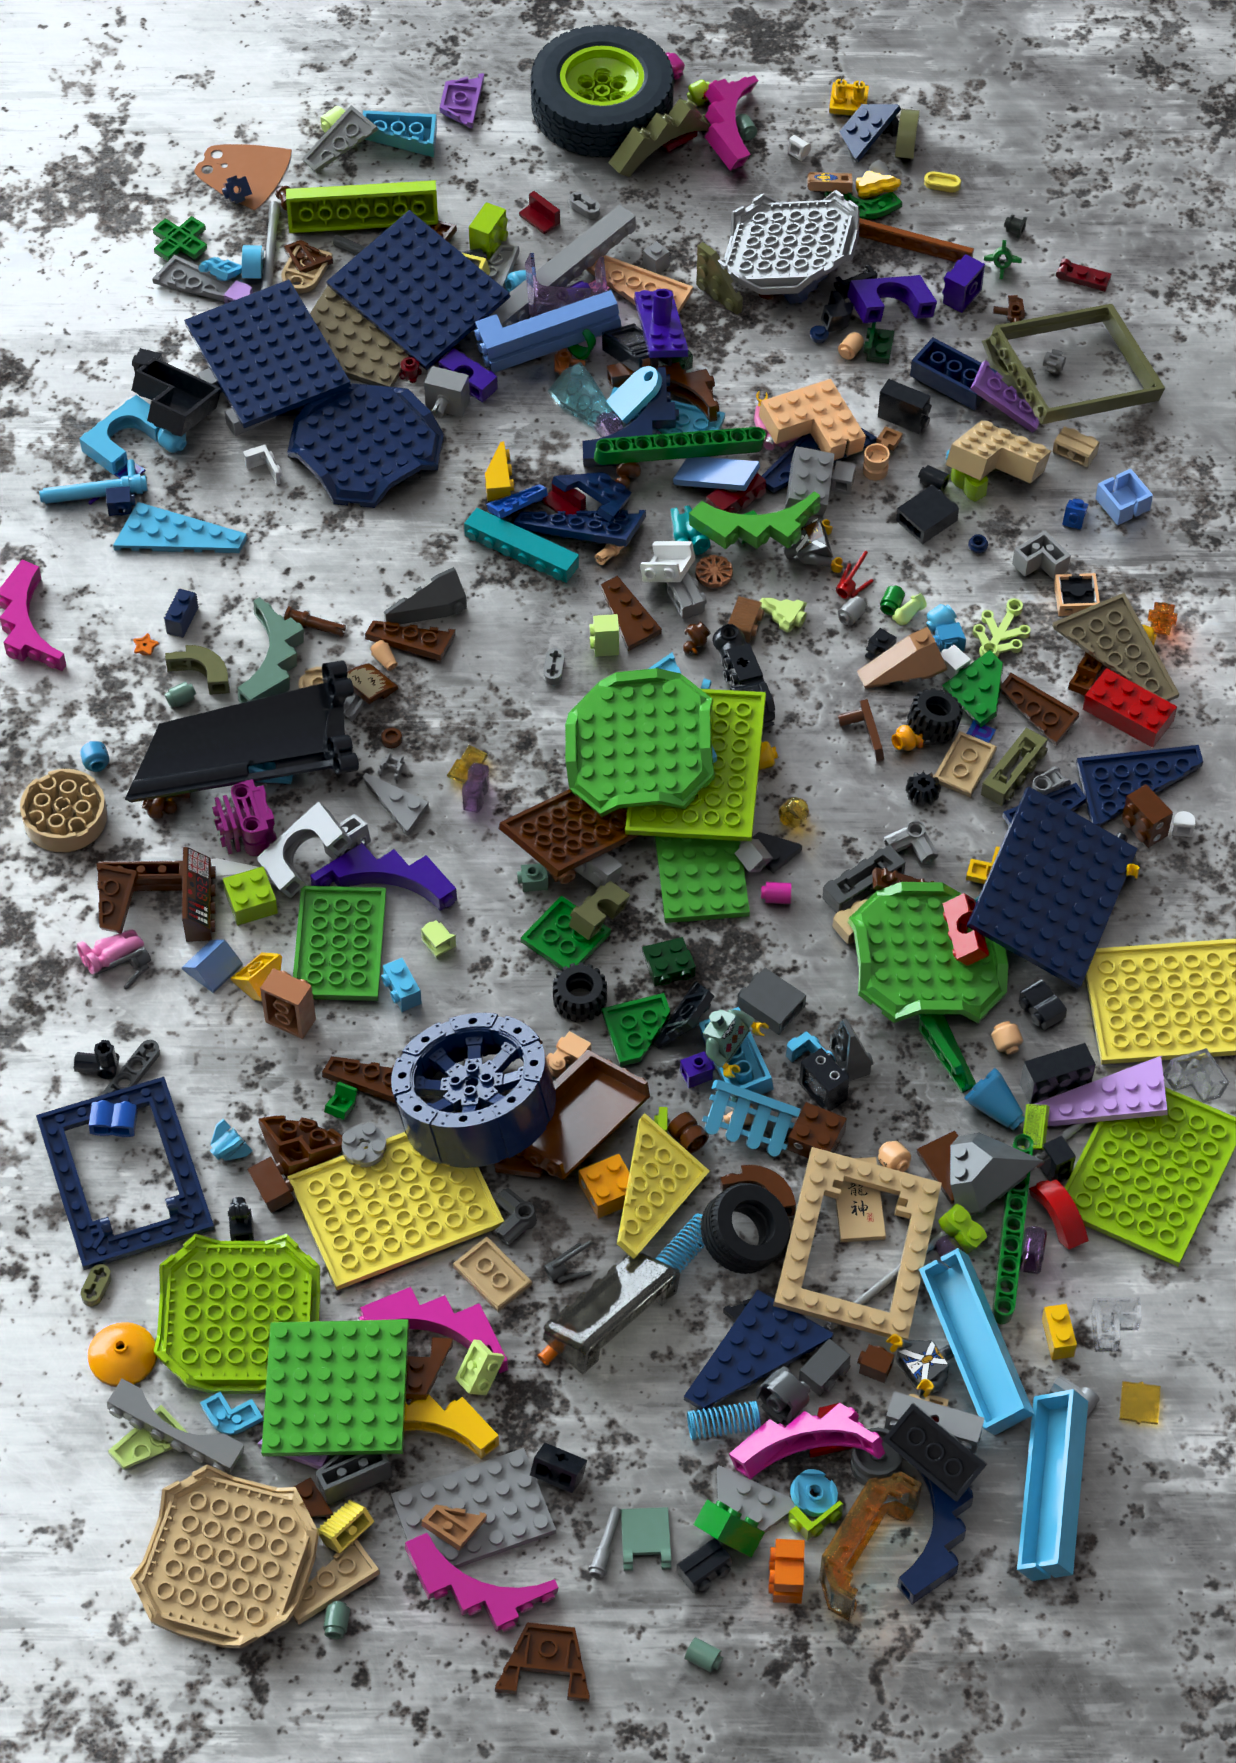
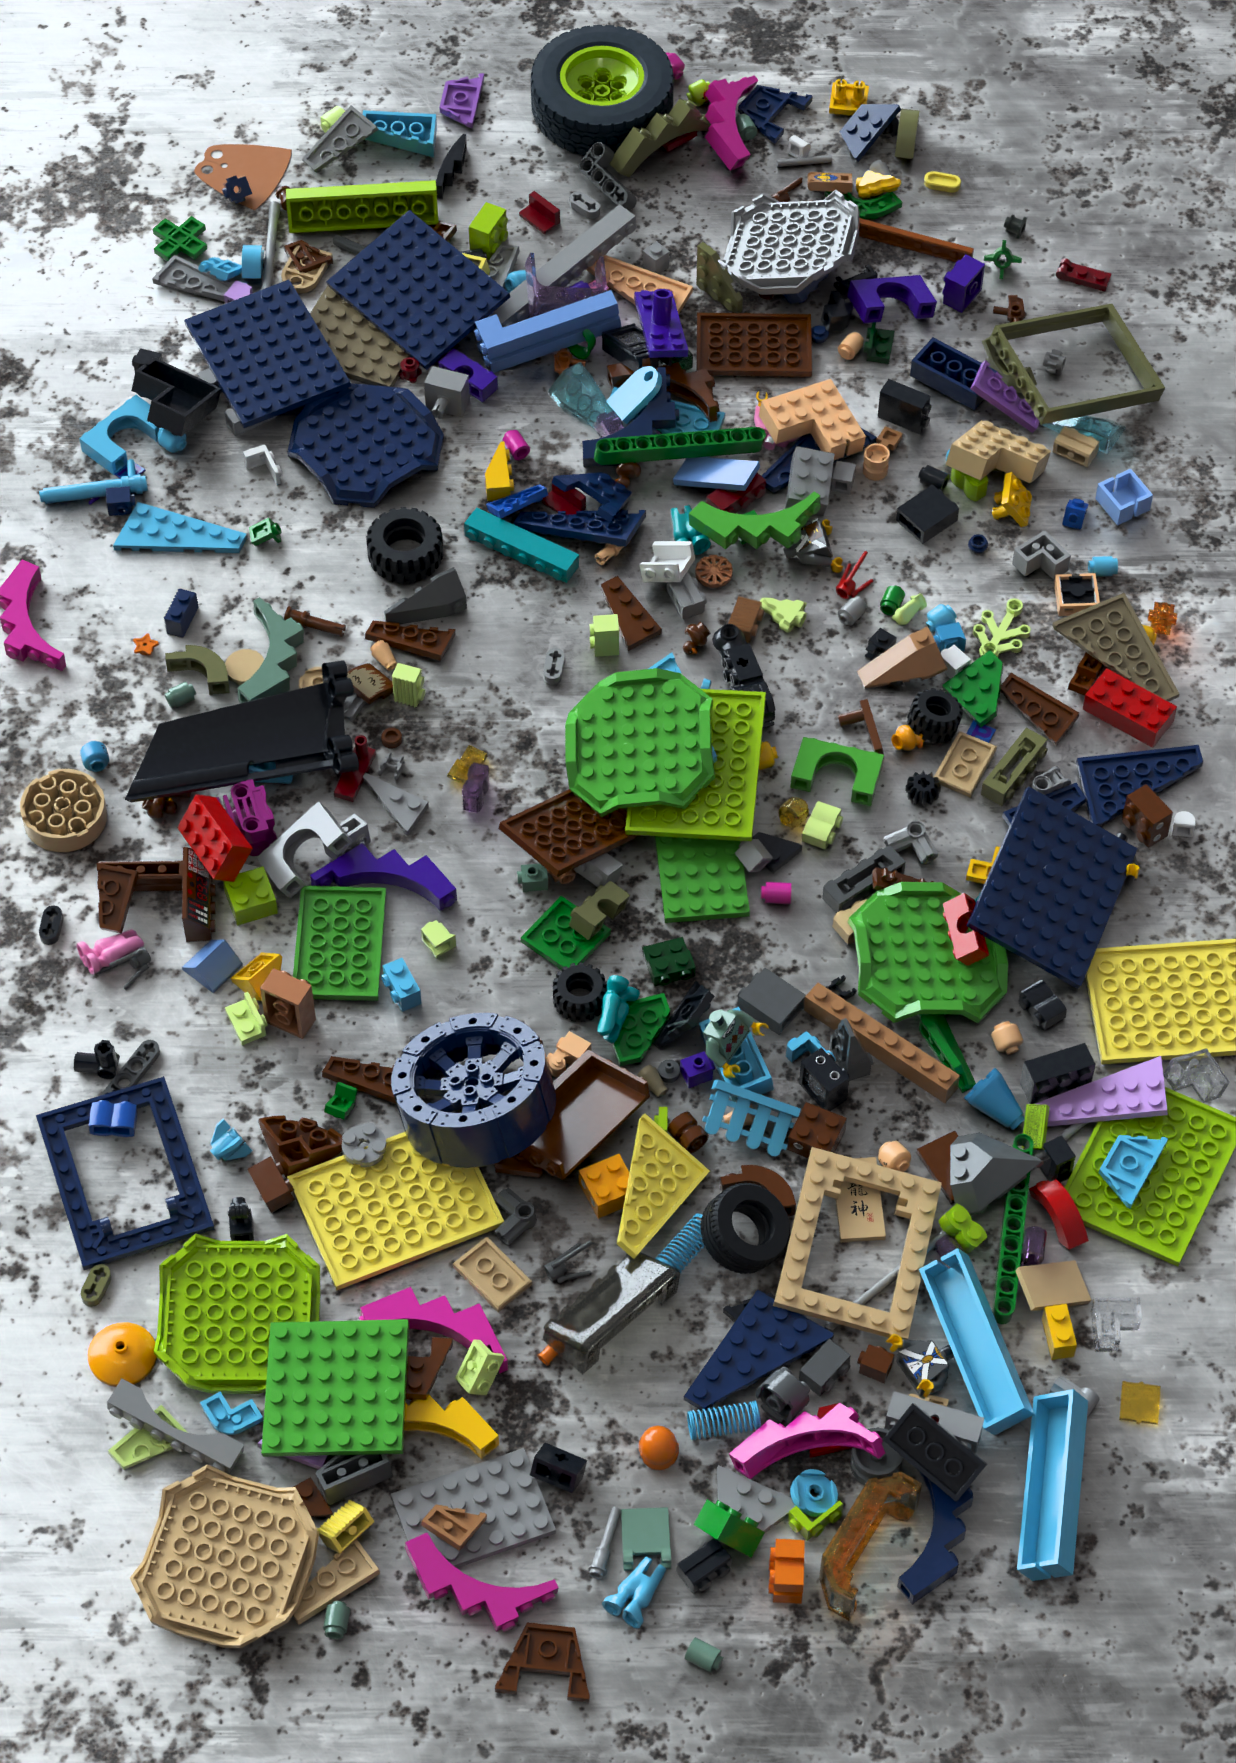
(47, 924): none -> black beam
(214, 838): none -> red brick
(243, 664): none -> tan tile
(246, 1019): none -> yellowish green bracket
(265, 531): none -> green bracket
(351, 782): none -> dark red piece
(404, 525): none -> black tyre
(408, 685): none -> yellowish green brick
(451, 164): none -> black slope
(516, 444): none -> dark pink brick
(599, 162): none -> dark grey beam
(615, 1007): none -> teal piece
(639, 1589): none -> medium azure piece
(654, 1080): none -> dark tan cone
(658, 1448): none -> orange helmet
(669, 1071): none -> dark grey tile
(754, 344): none -> reddish brown plate
(766, 103): none -> dark blue wing
(783, 196): none -> reddish brown plant
(804, 161): none -> light grey bar
(817, 754): none -> bright green arch
(821, 825): none -> yellowish green brick
(834, 985): none -> black piece
(883, 1043): none -> medium nougat brick
(1014, 501): none -> yellow plate
(1053, 1285): none -> tan tile
(1102, 429): none -> clear light blue wedge
(1103, 566): none -> medium azure brick
(1130, 1165): none -> medium azure wing

